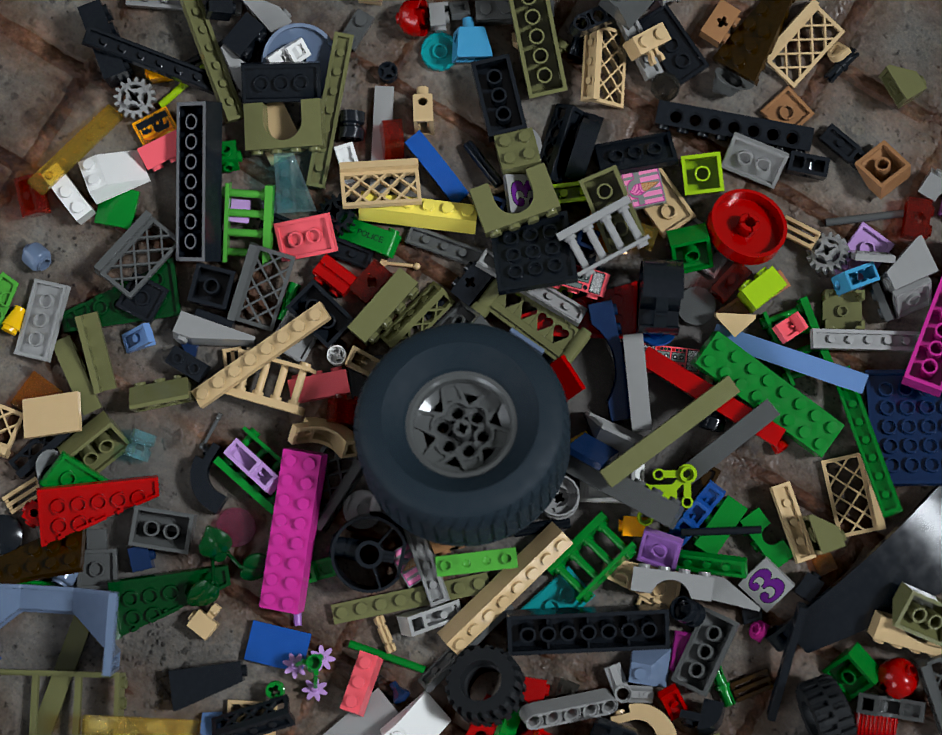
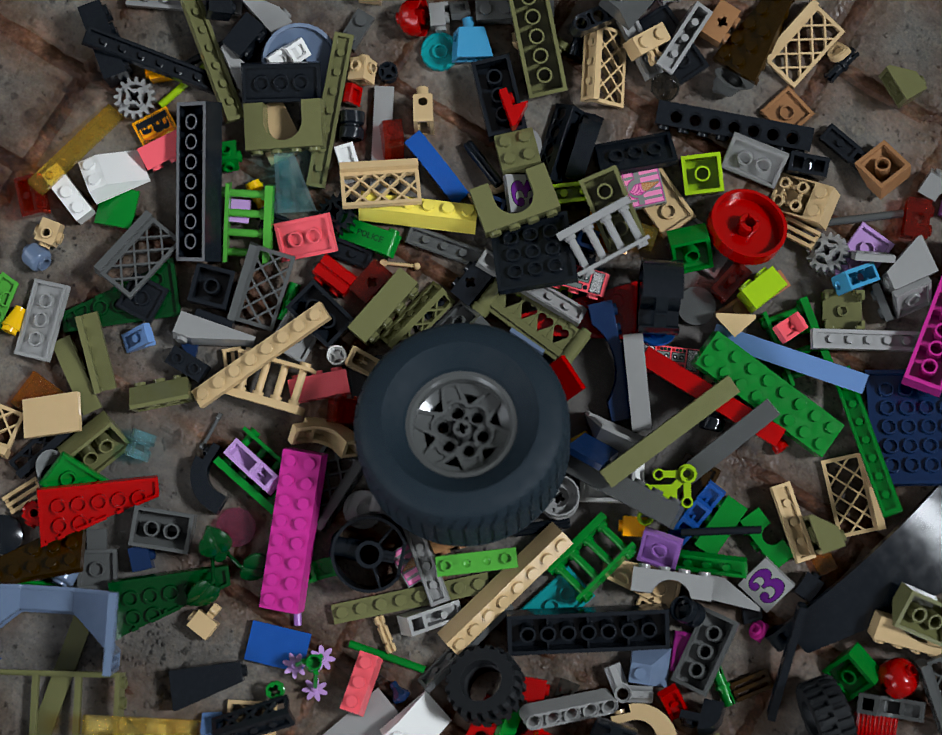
(49, 233): none -> tan brick
(256, 185): none -> yellow cone
(352, 94): none -> red tile
(362, 70): none -> tan brick
(513, 112): none -> red slope
(683, 37): none -> light grey slope
(805, 200): none -> tan slope

